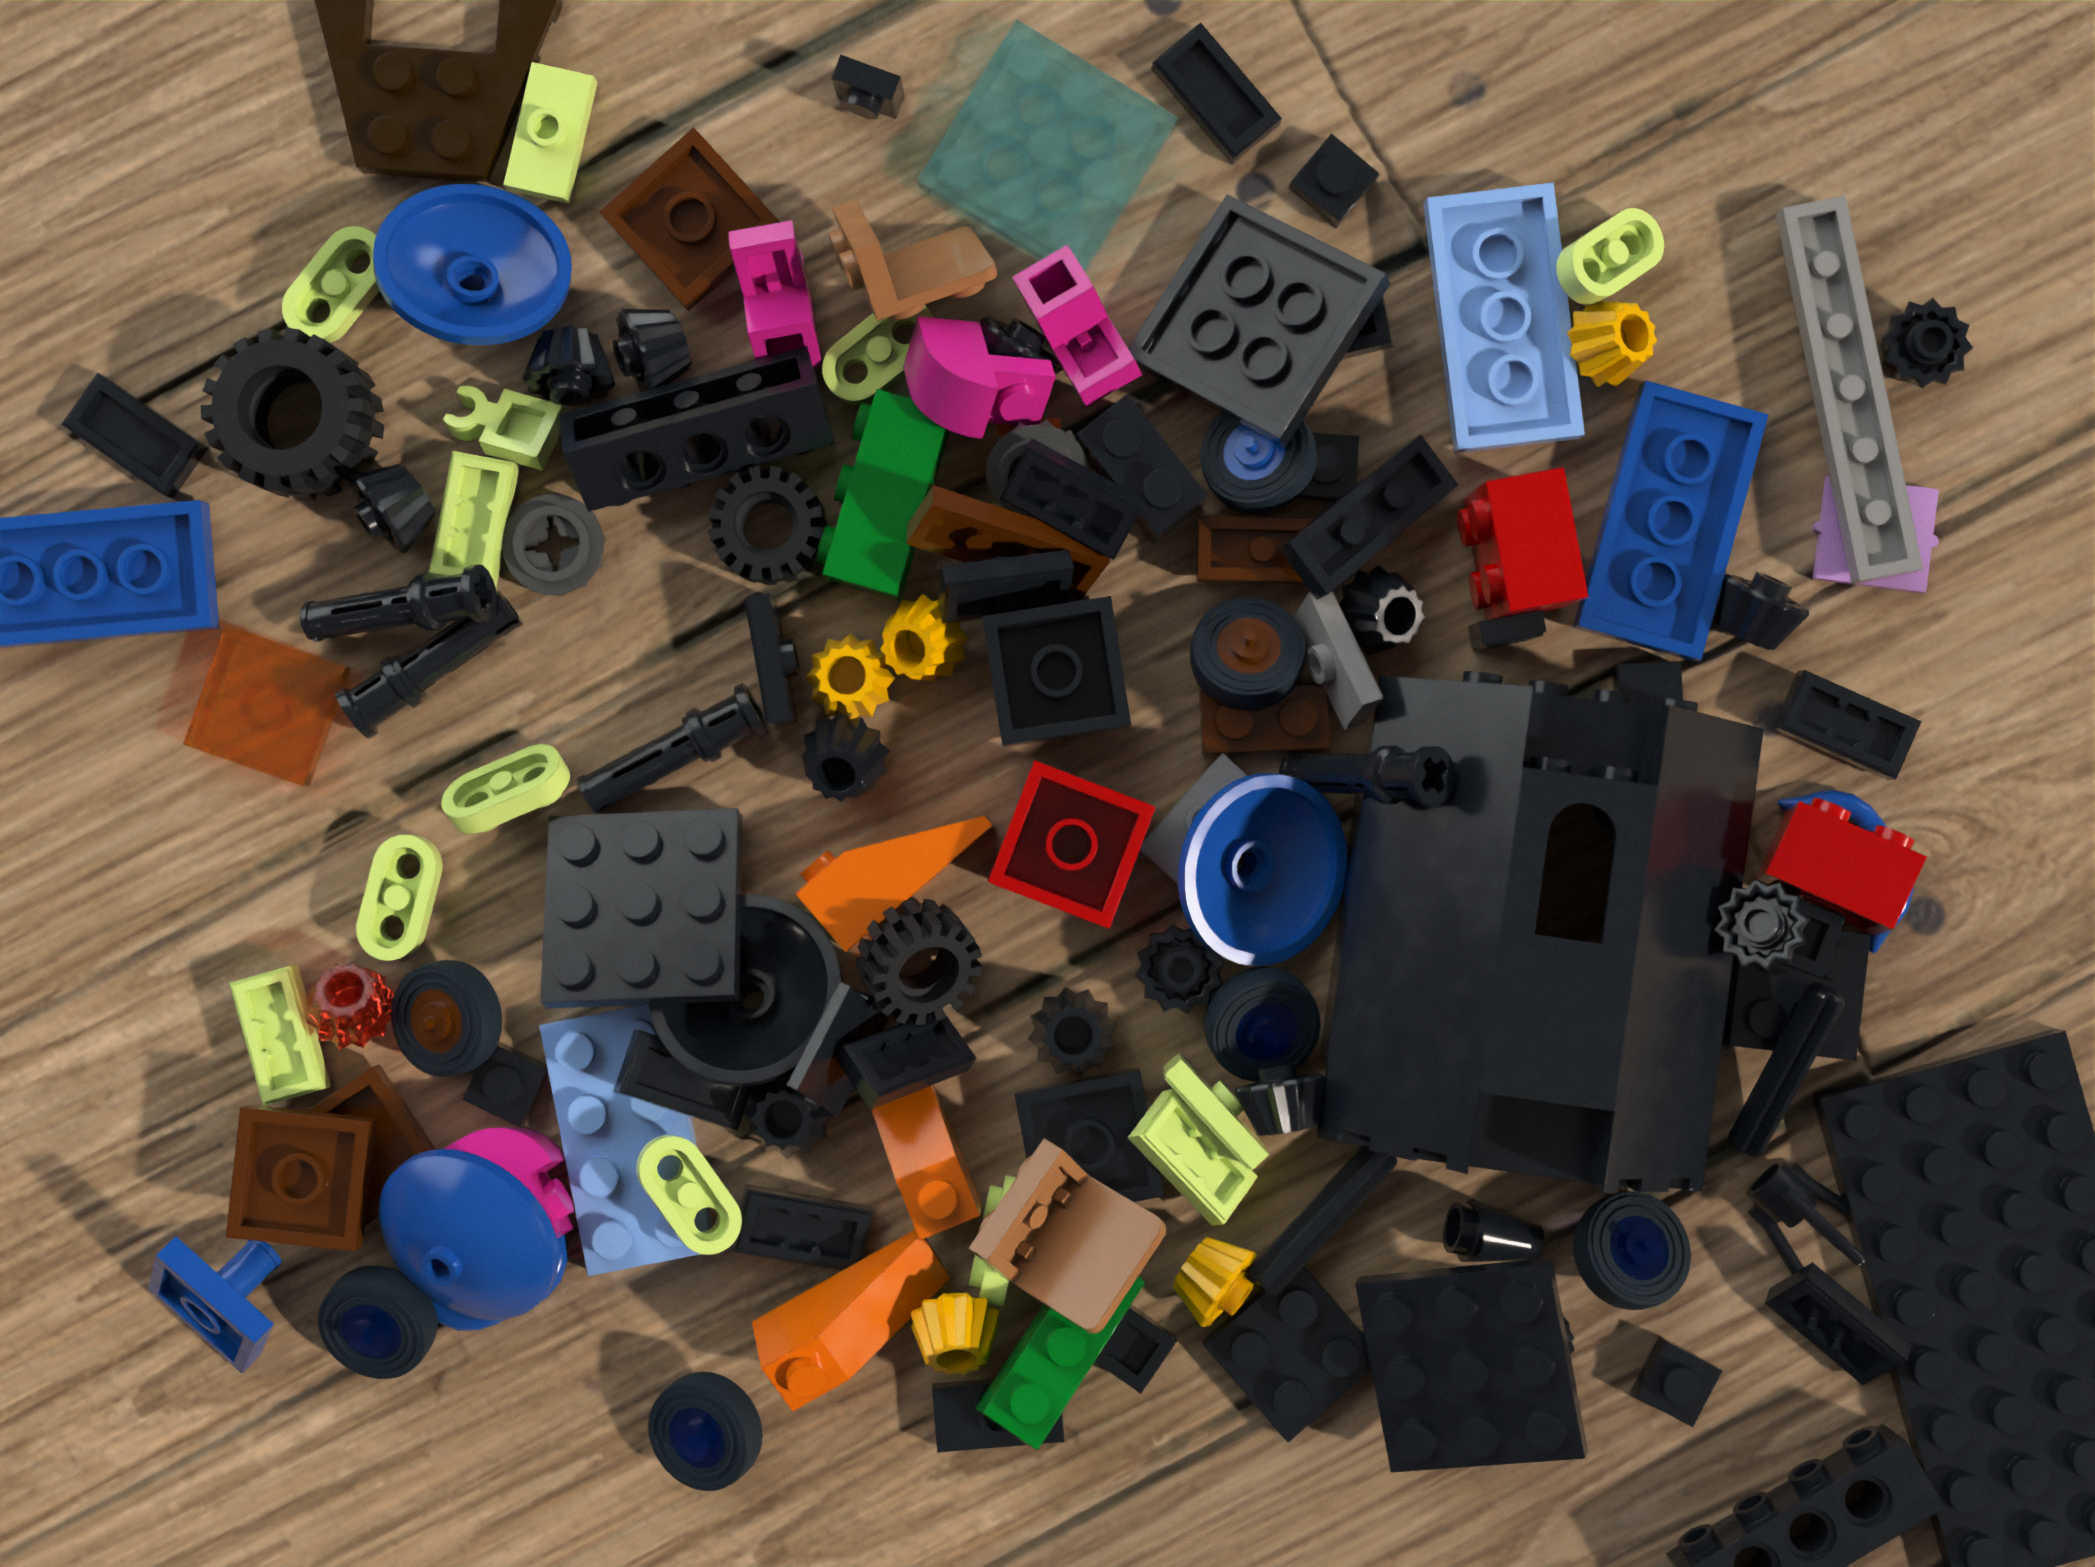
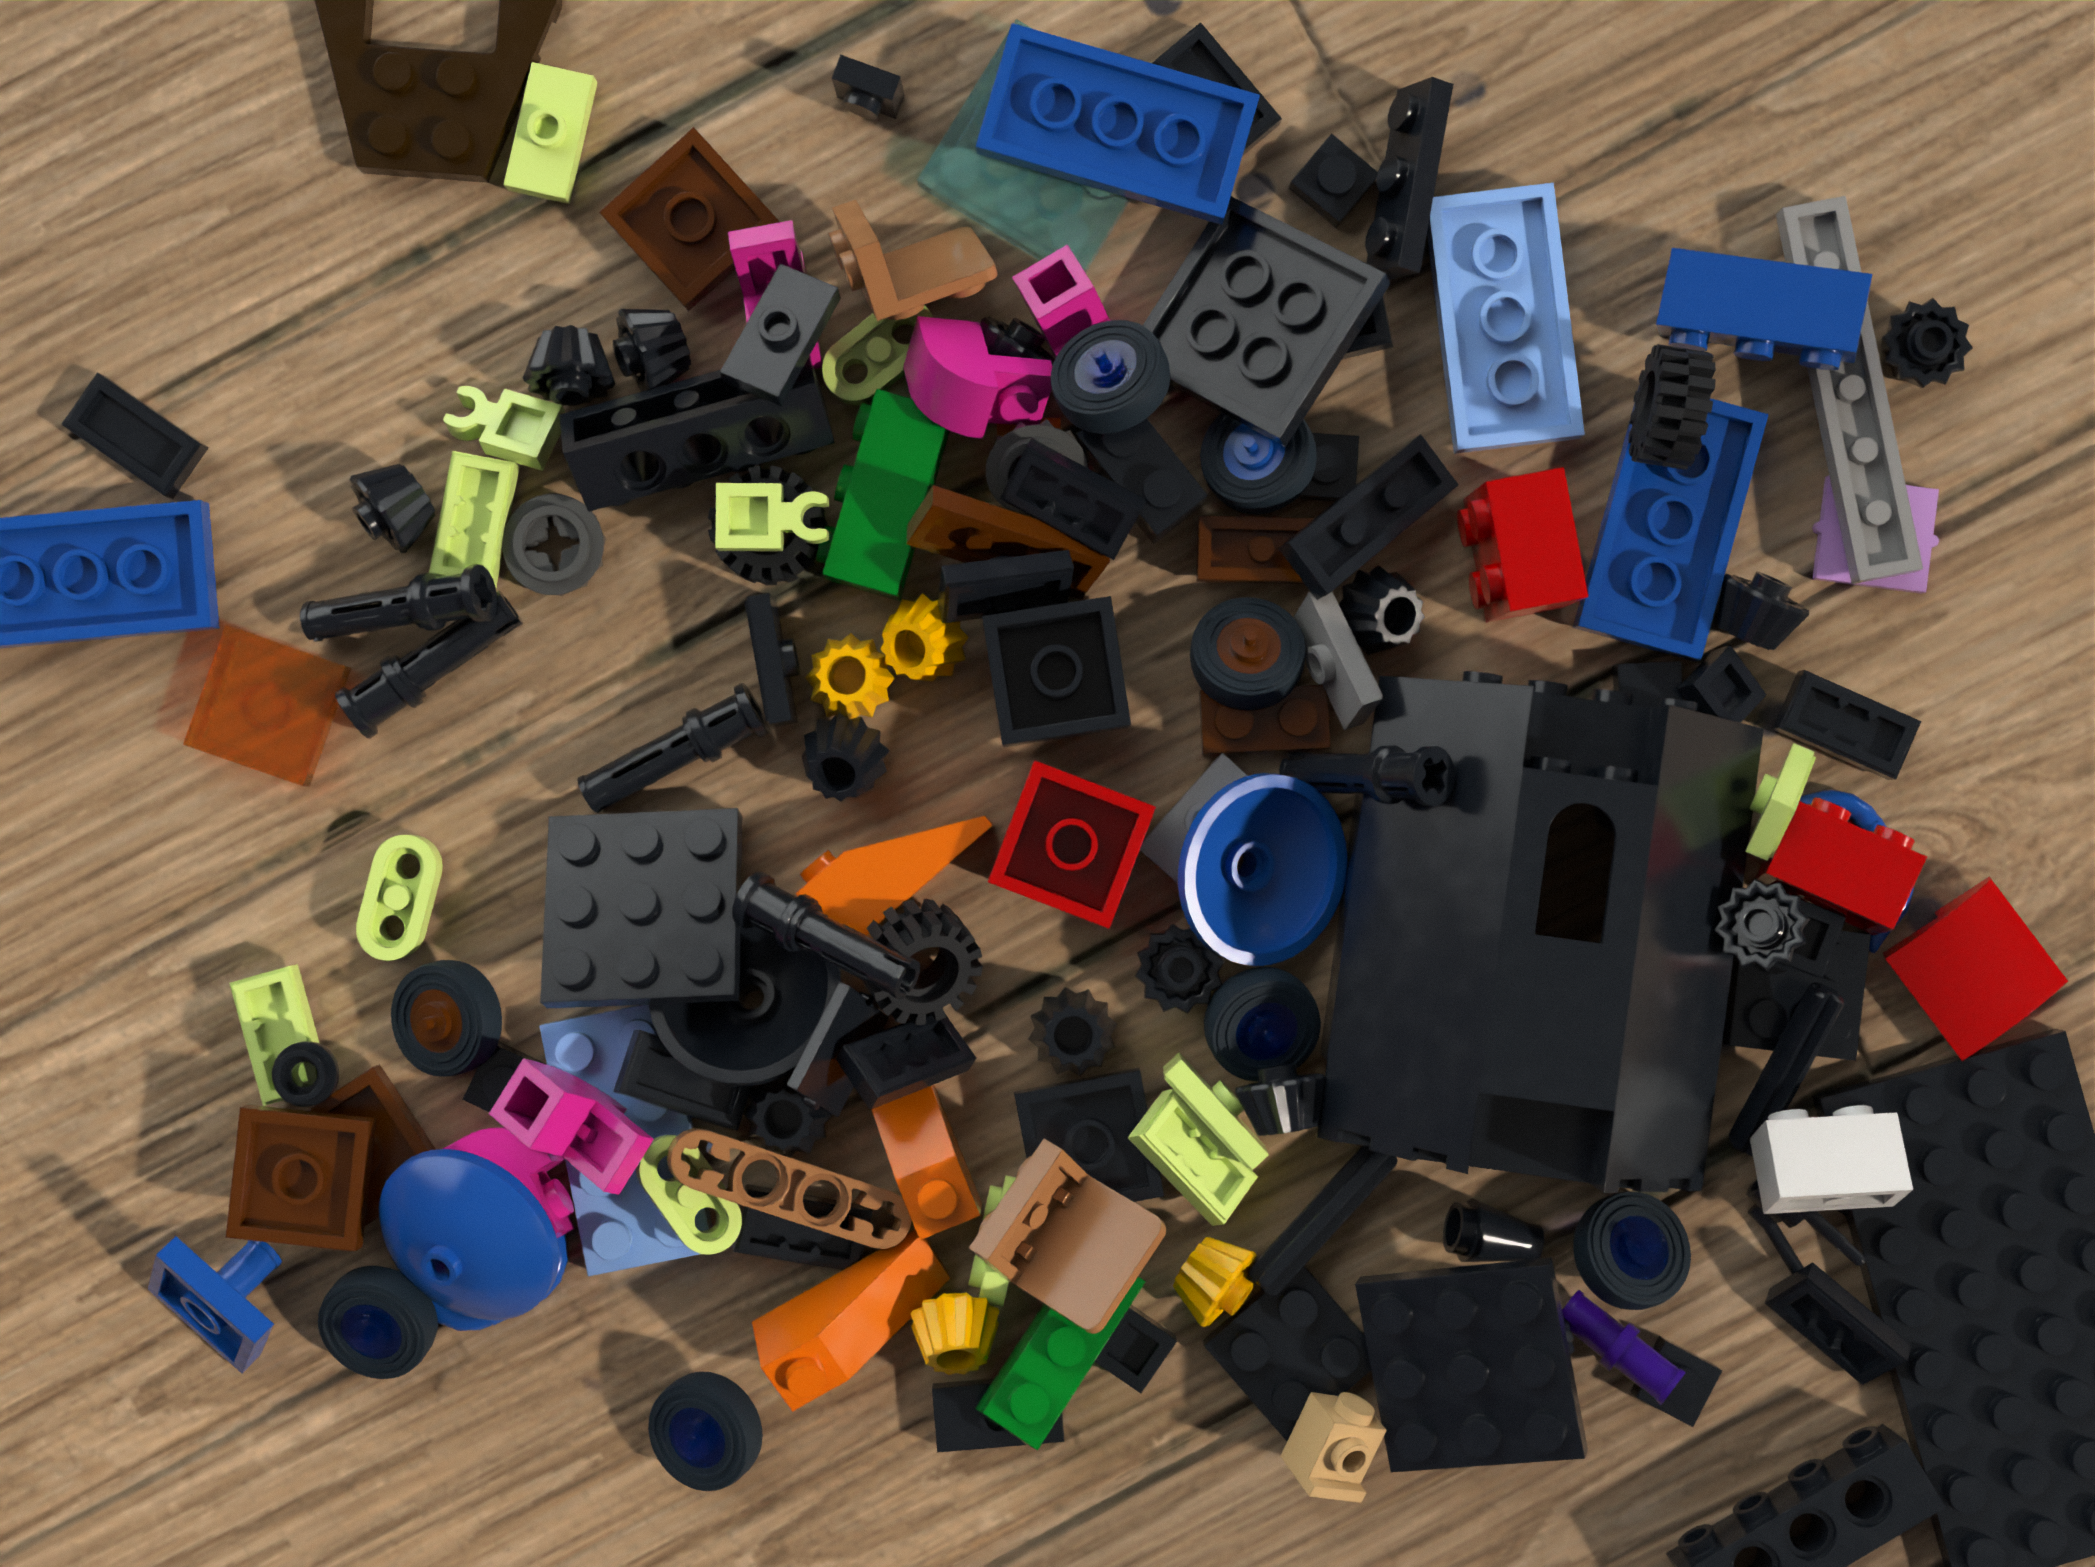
(253, 382): black tyre -> none
(287, 1079): none -> black plate
(332, 281): yellowish green plate -> none
(350, 1005): clear red piece -> none
(472, 240): blue dish -> none
(506, 789): yellowish green plate -> none
(572, 1120): none -> dark pink brick
(757, 517): none -> yellowish green plate
(780, 334): none -> black plate
(787, 1195): none -> medium nougat beam
(801, 925): none -> black pin
(1110, 376): none -> black wheel
(1116, 123): none -> blue plate
(1333, 1446): none -> tan brick
(1408, 177): none -> black plate
(1507, 630): black tile -> none
(1610, 256): yellowish green plate -> none
(1611, 340): yellow piece -> none
(1621, 1347): none -> dark purple pin
(1671, 406): none -> black tyre
(1723, 686): none -> black plate
(1763, 307): none -> blue brick
(1778, 801): none -> yellowish green plate
(1830, 1161): none -> white brick
(1975, 968): none -> red slope

